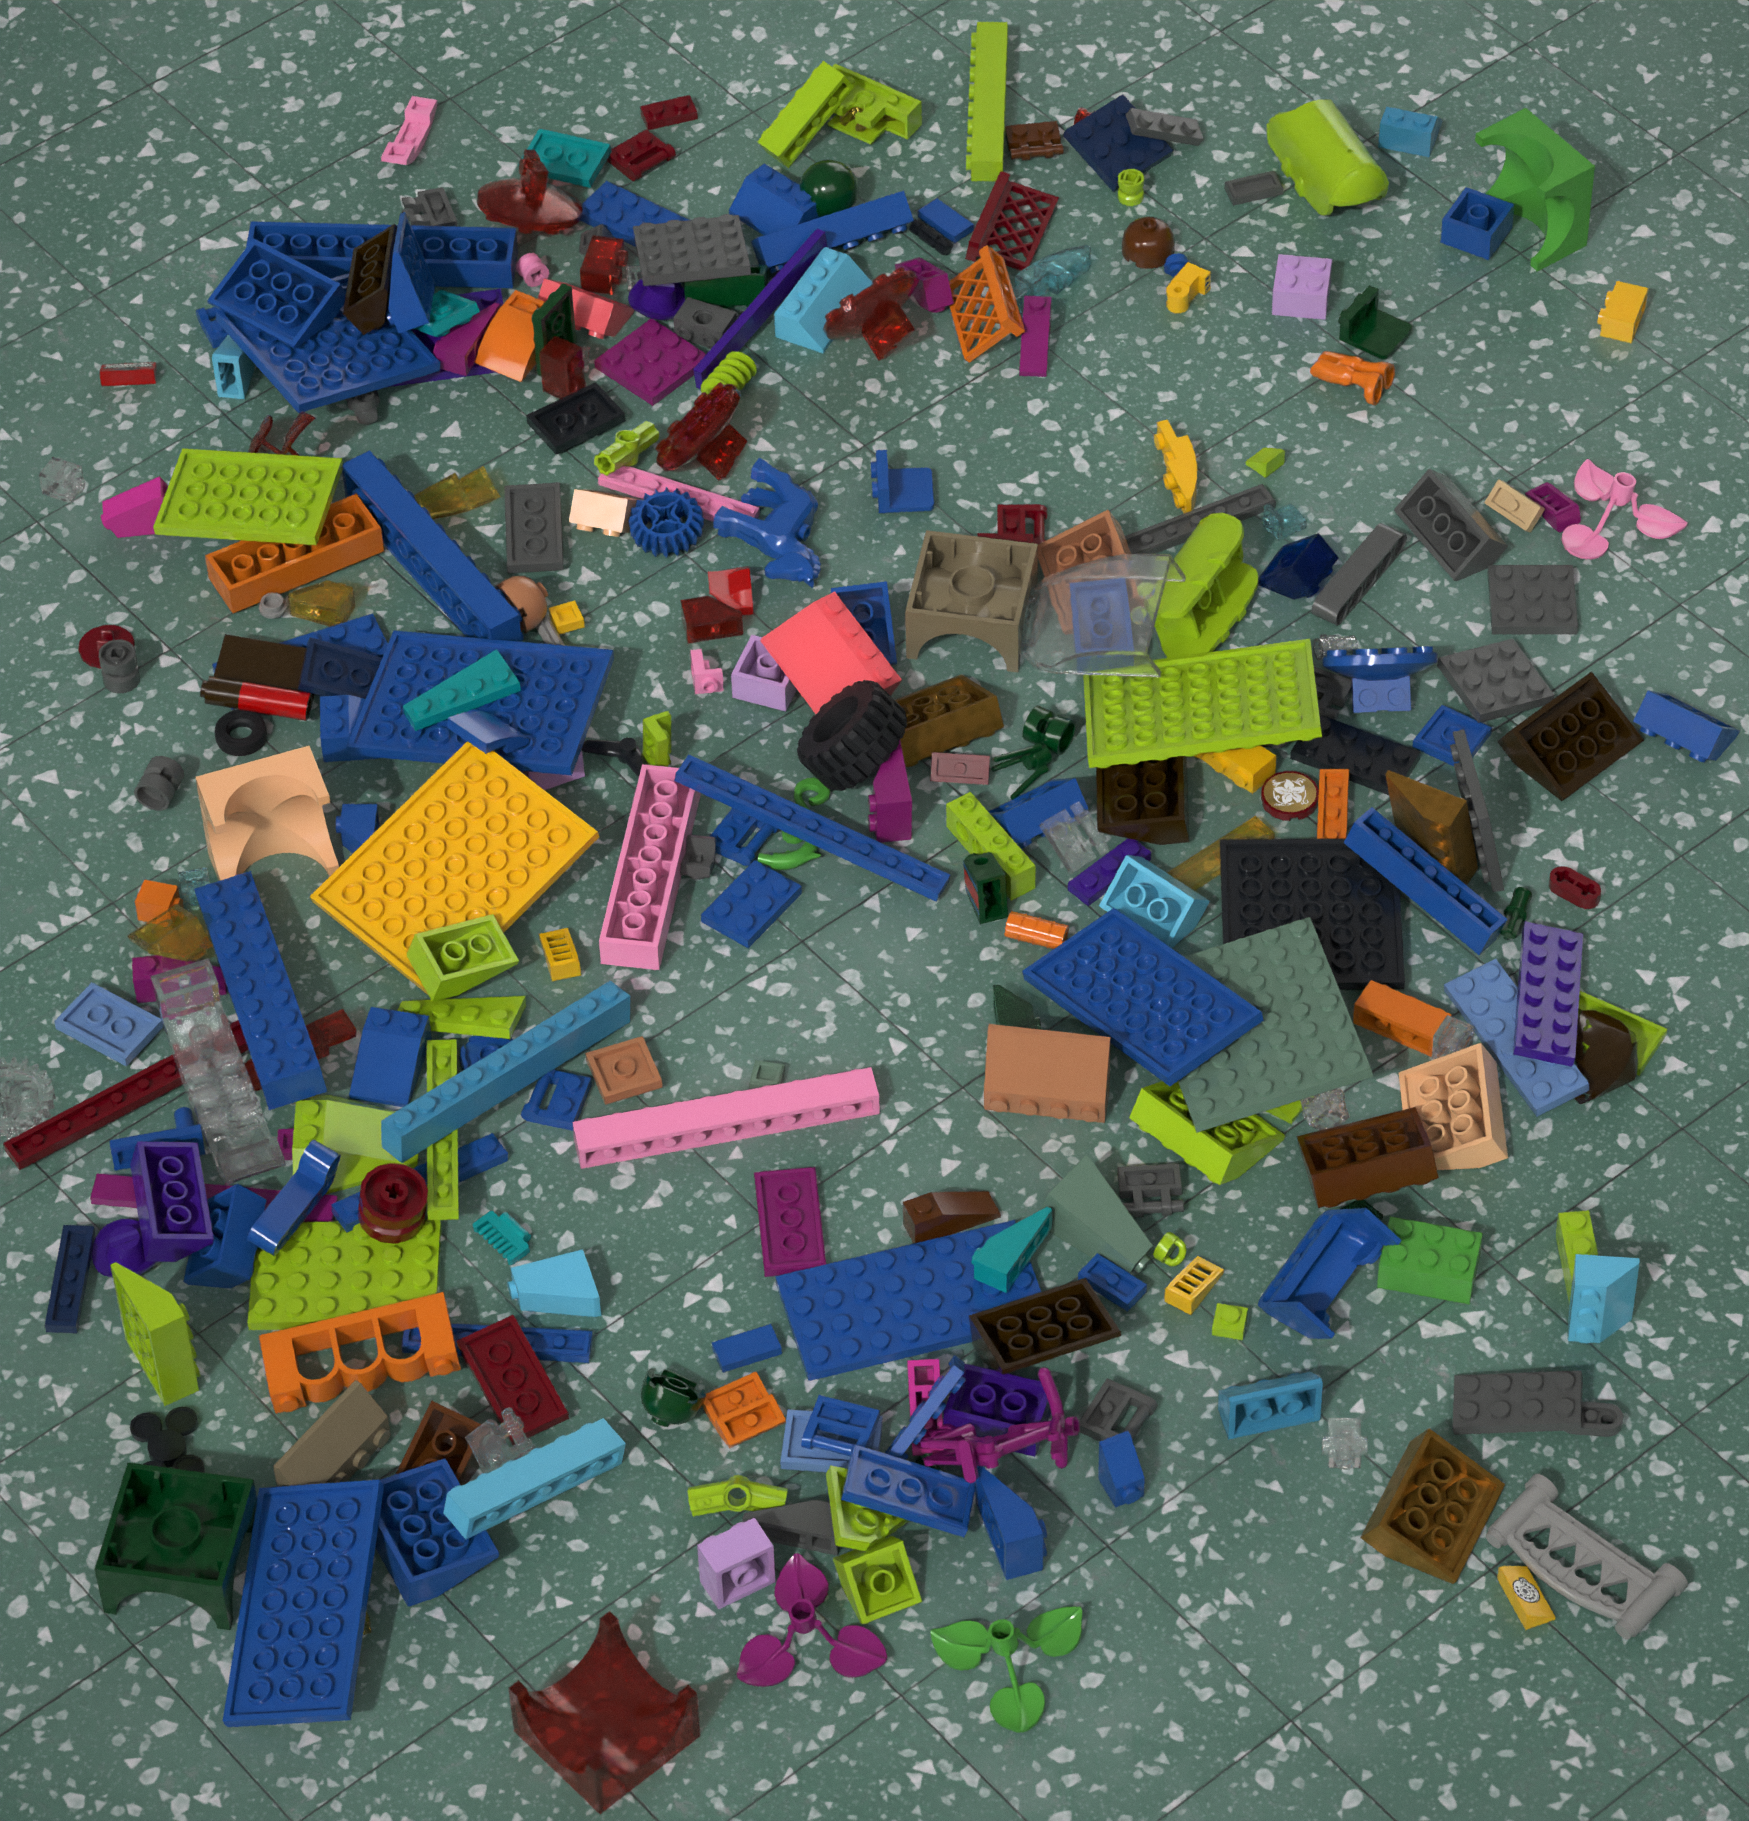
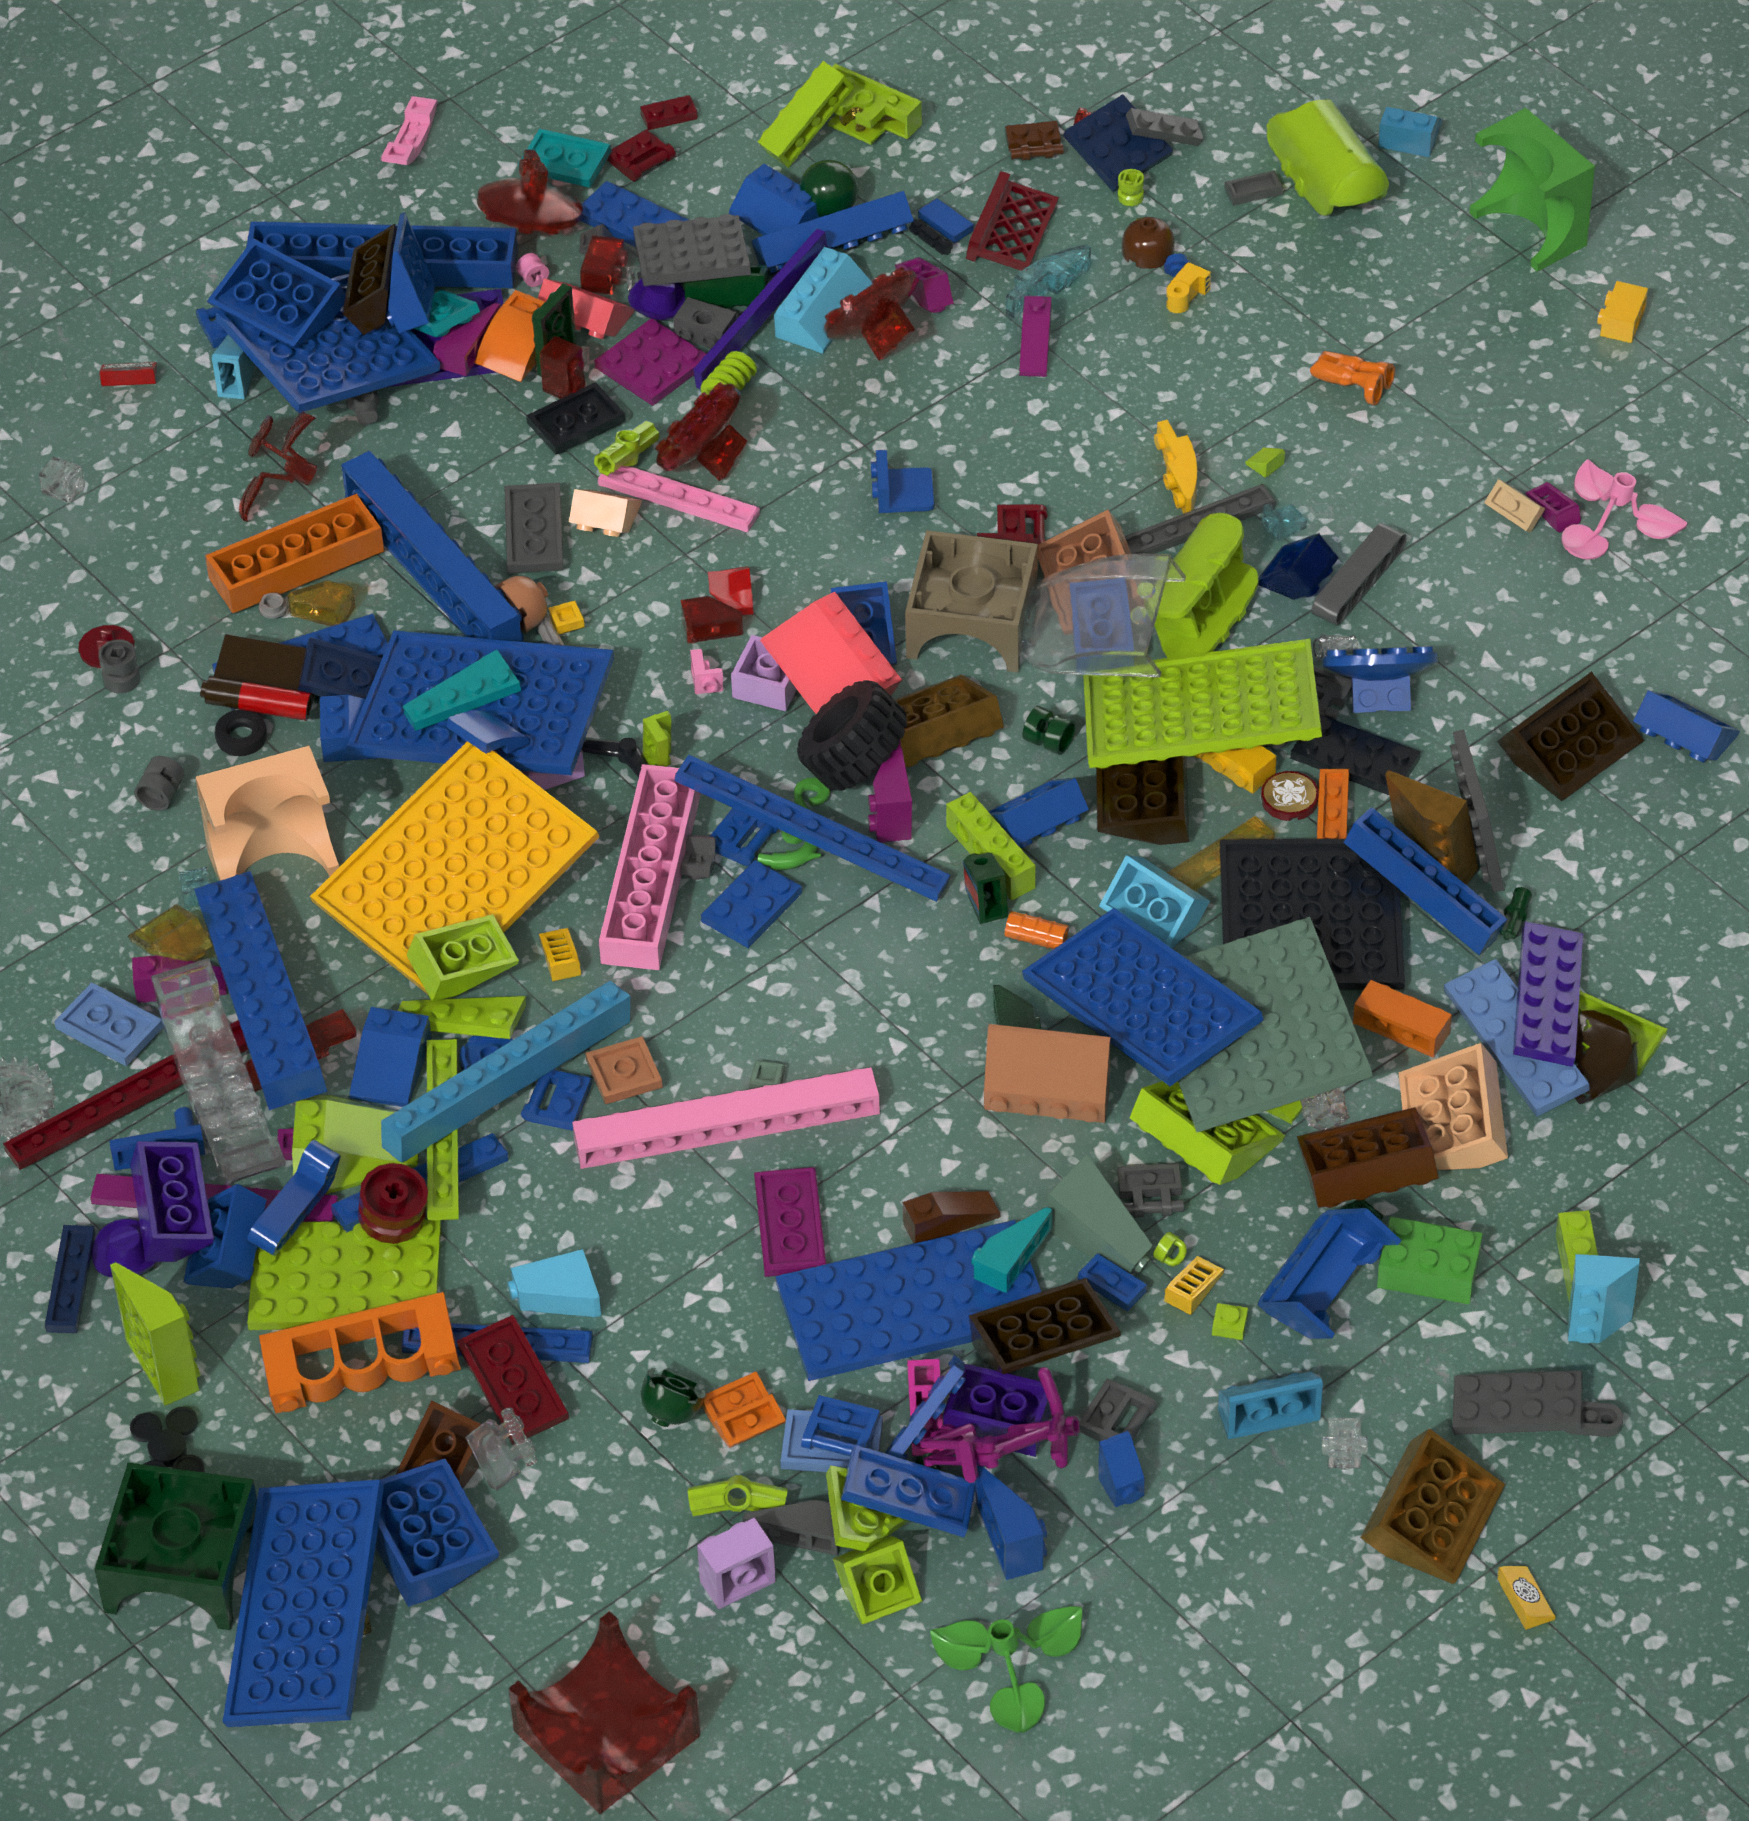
(135, 509): dark pink slope -> none
(155, 899): orange brick -> none
(248, 496): lime plate -> none
(336, 1442): dark tan slope -> none
(357, 824): blue slope -> none
(434, 206): dark grey plate -> none
(458, 495): clear yellow slope -> none
(511, 1232): teal piece -> none
(534, 1478): medium azure brick -> none
(667, 530): blue gear -> none
(746, 1348): blue tile -> none
(781, 530): blue animal -> none
(798, 1592): magenta plant -> none
(960, 768): plate -> none
(989, 101): lime brick -> none
(999, 294): orange fence -> none
(1033, 757): dark green plant -> none
(1069, 842): clear plate -> none
(1096, 879): dark purple plate -> none
(1301, 286): lavender brick -> none
(1371, 328): dark green bracket -> none
(1438, 734): blue tile -> none
(1450, 526): dark grey slope -> none
(1452, 1037): clear brick -> none
(1477, 223): blue brick -> none
(1495, 680): dark grey plate -> none
(1532, 599): dark grey plate -> none
(1535, 1511): light grey piece -> none
(1574, 887): dark red beam -> none

